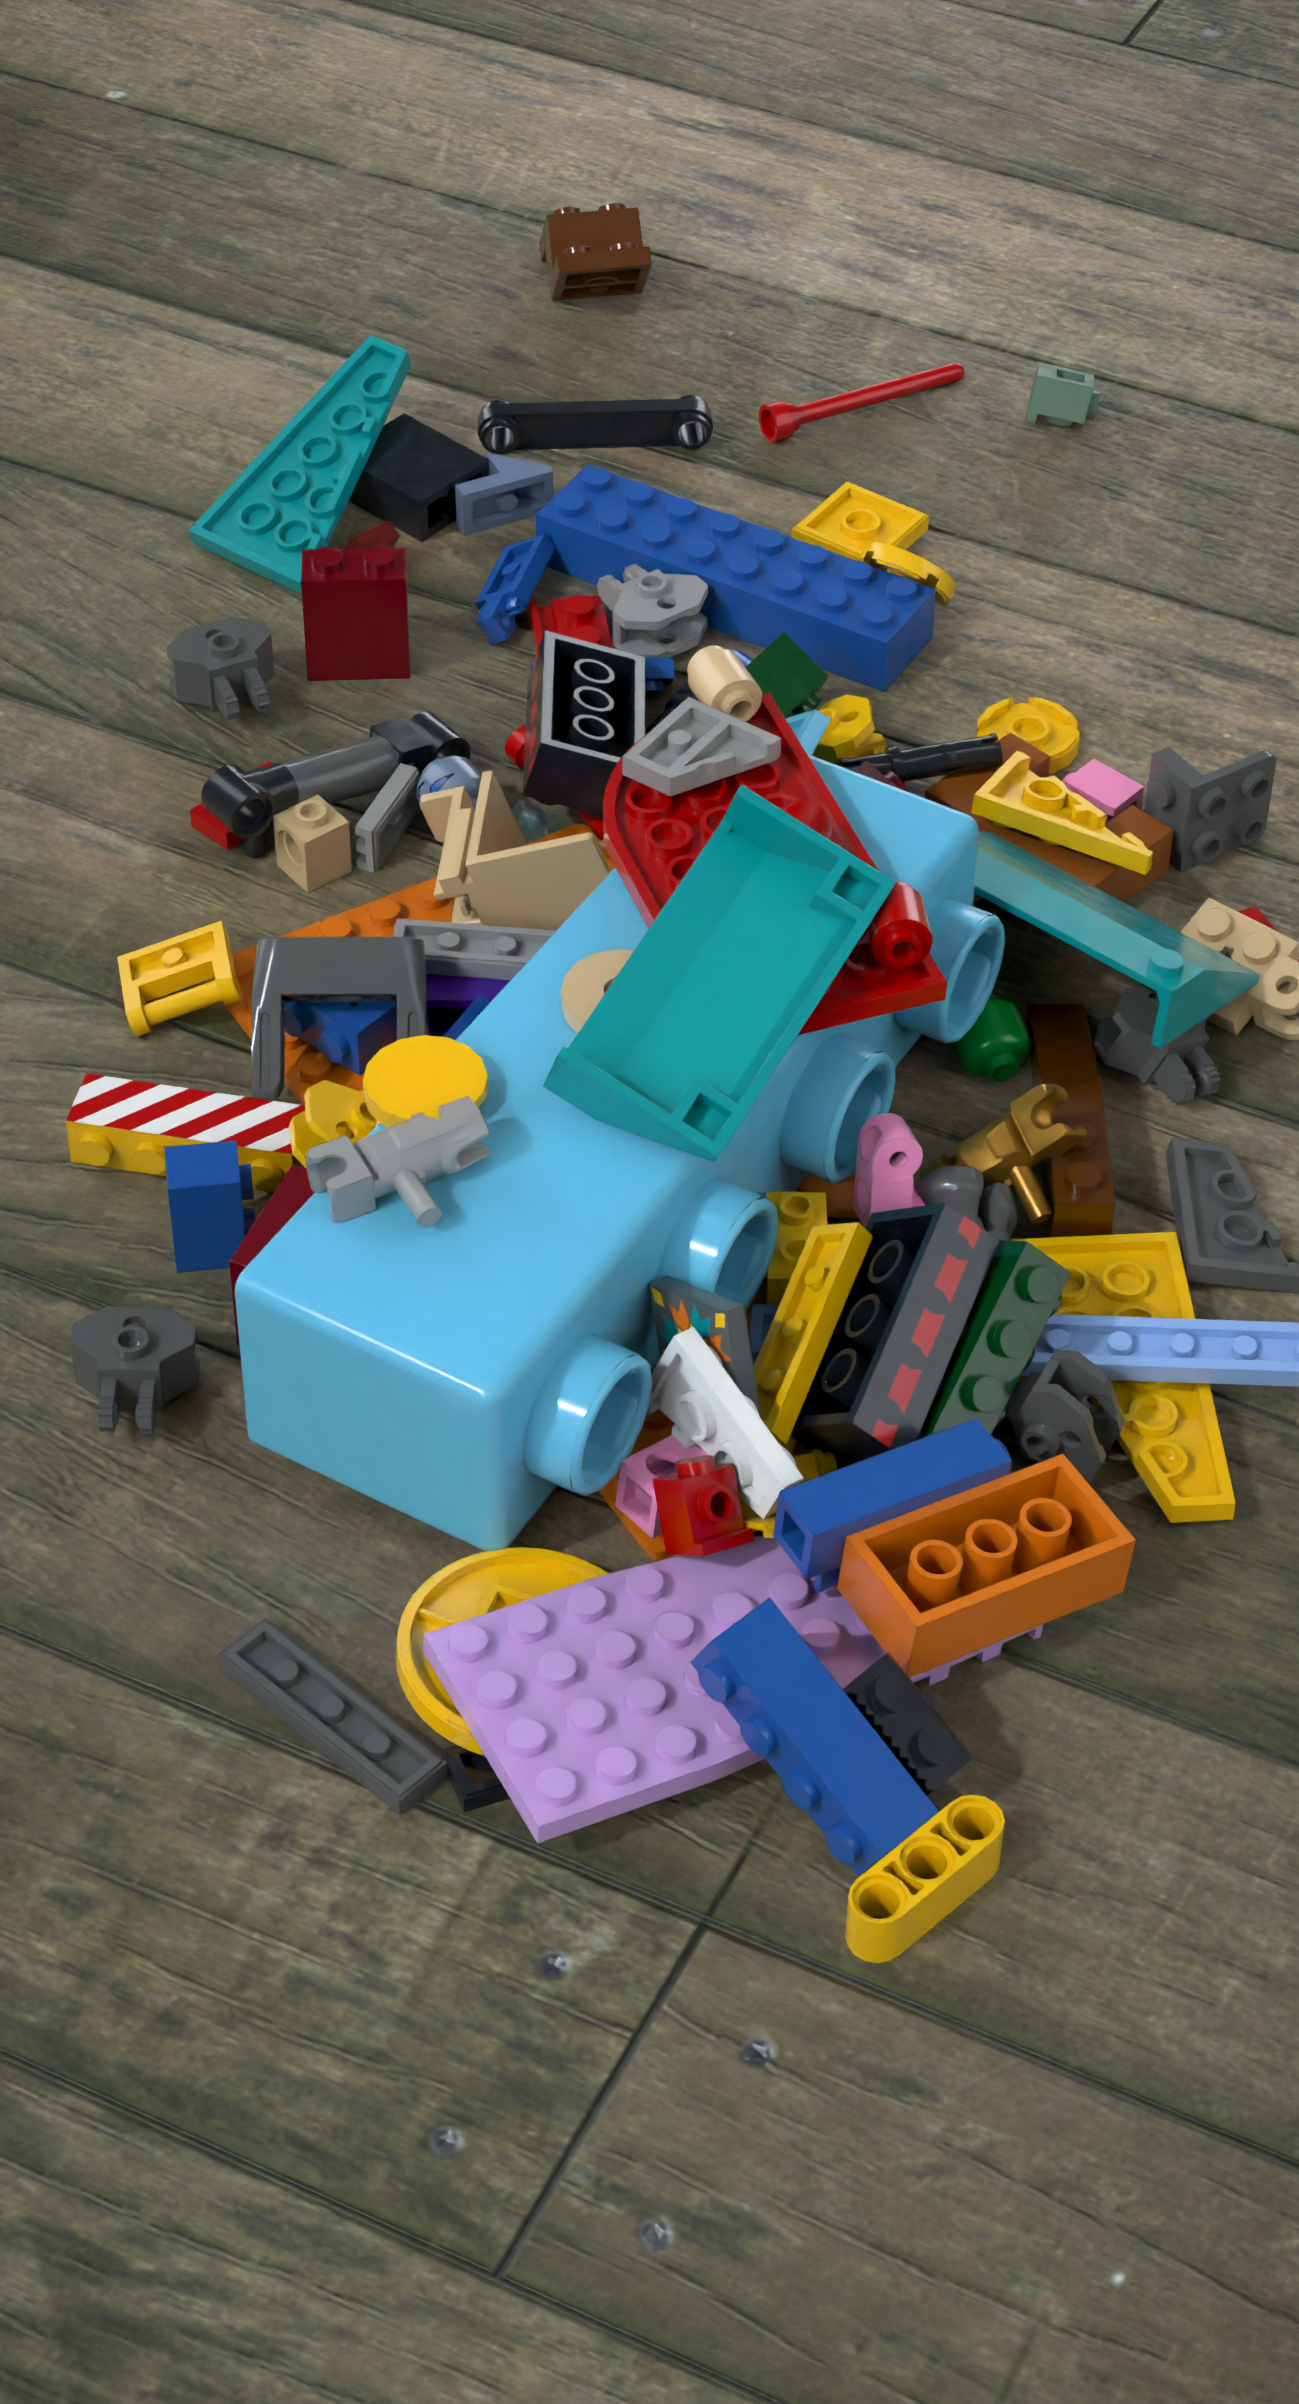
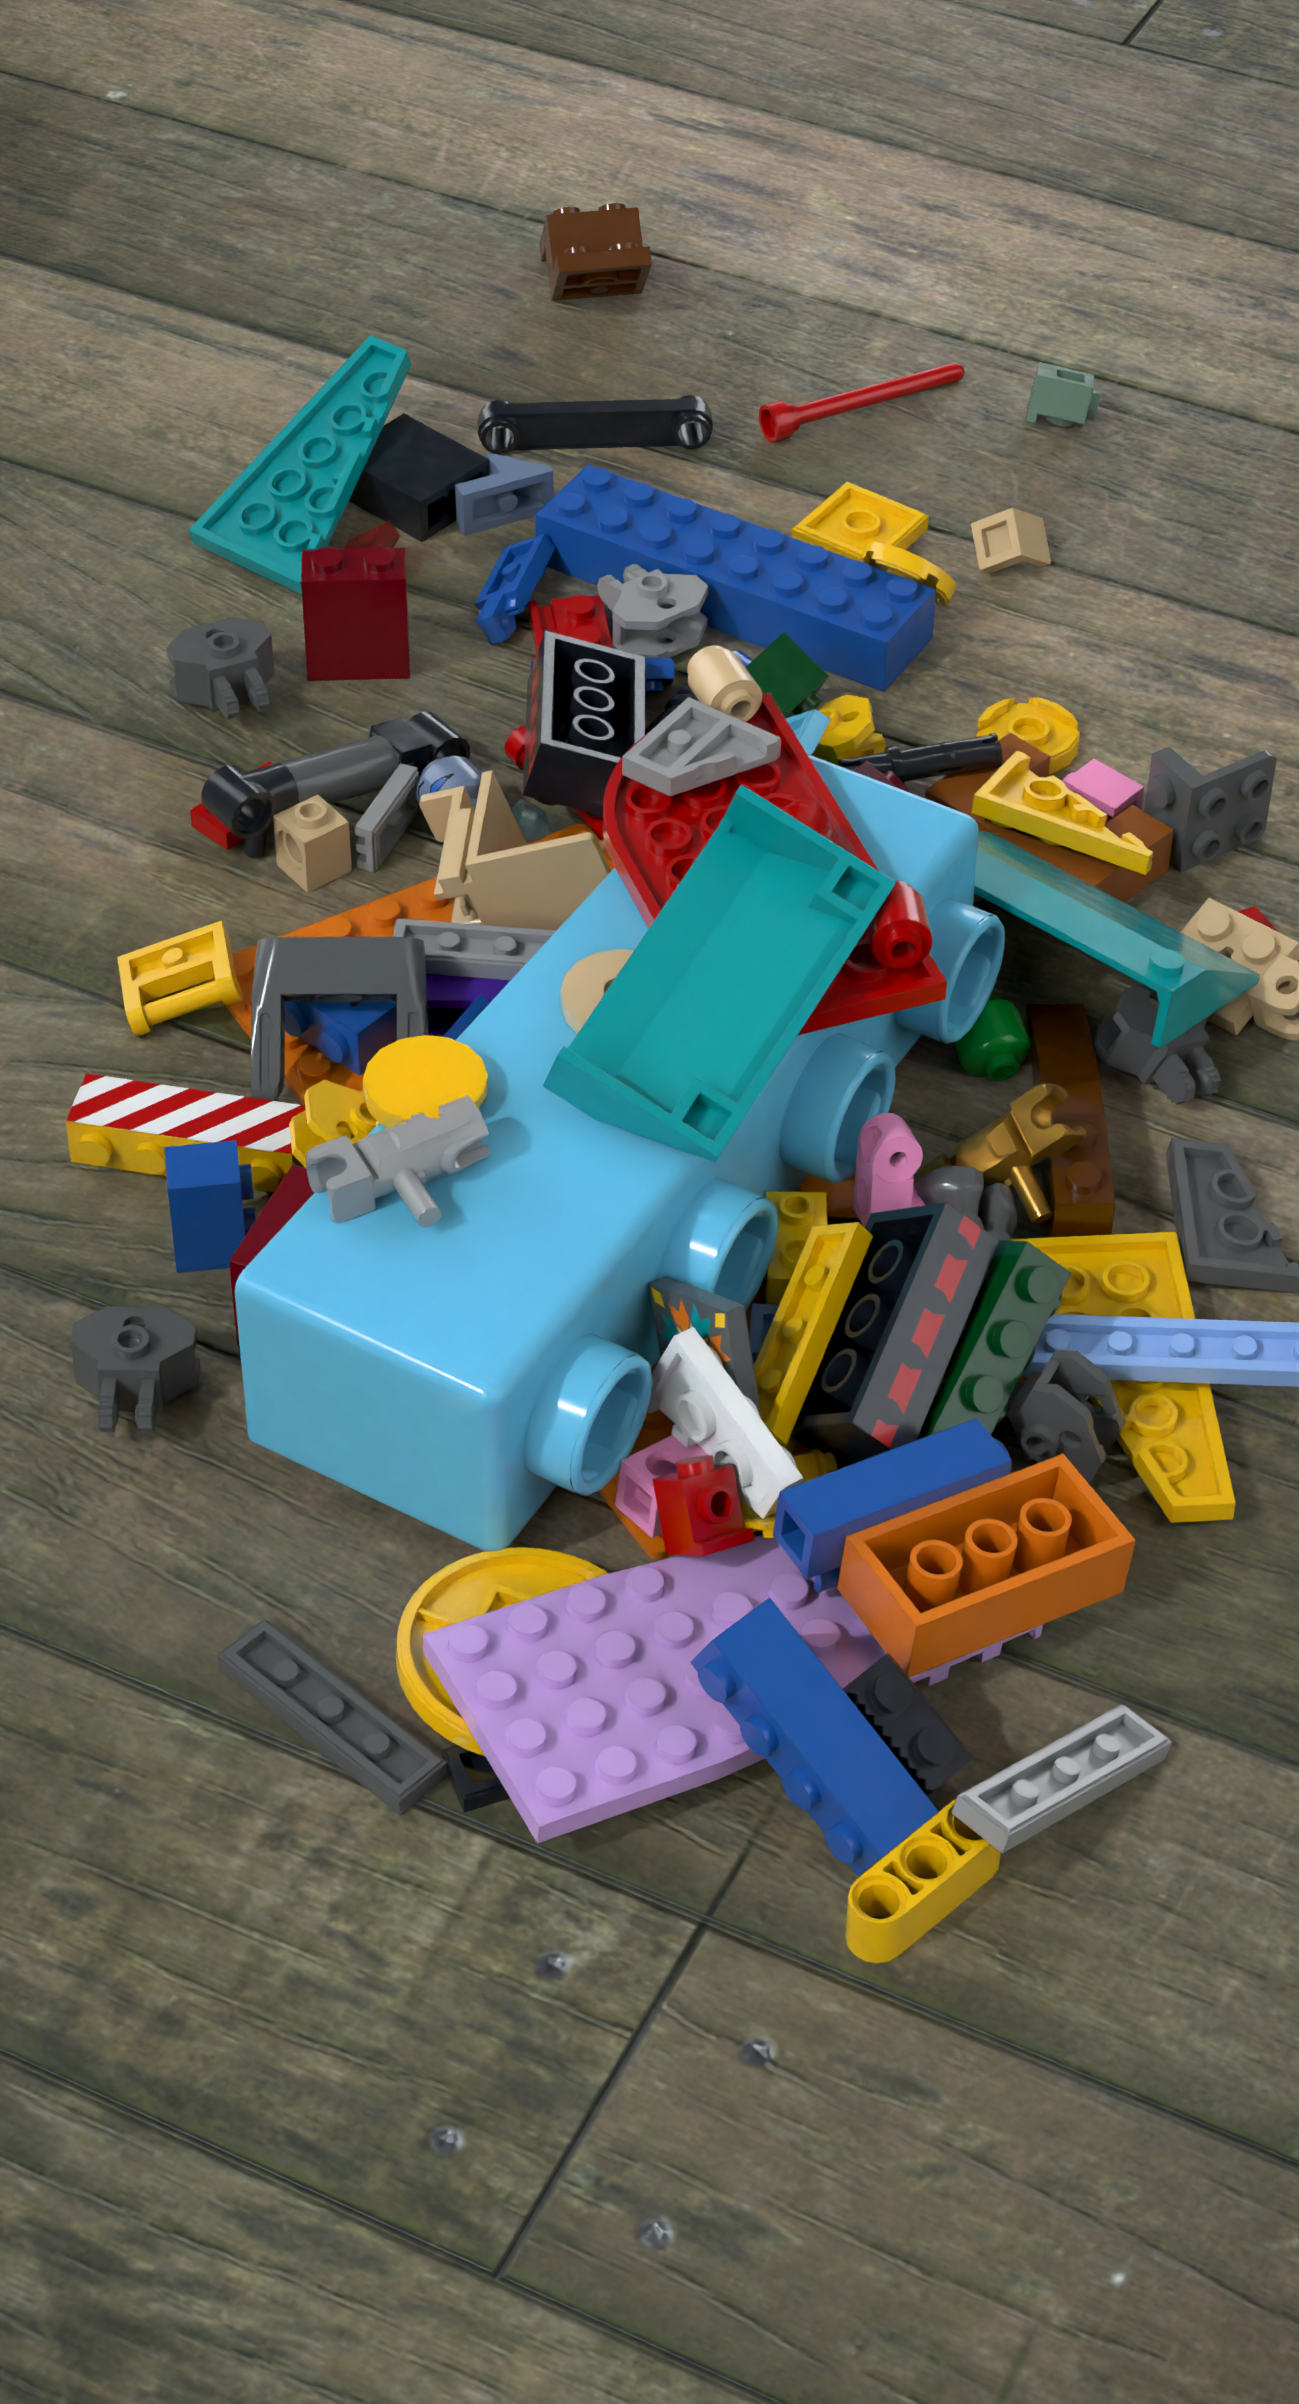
(1010, 539): none -> tan panel
(1061, 1778): none -> light grey tile

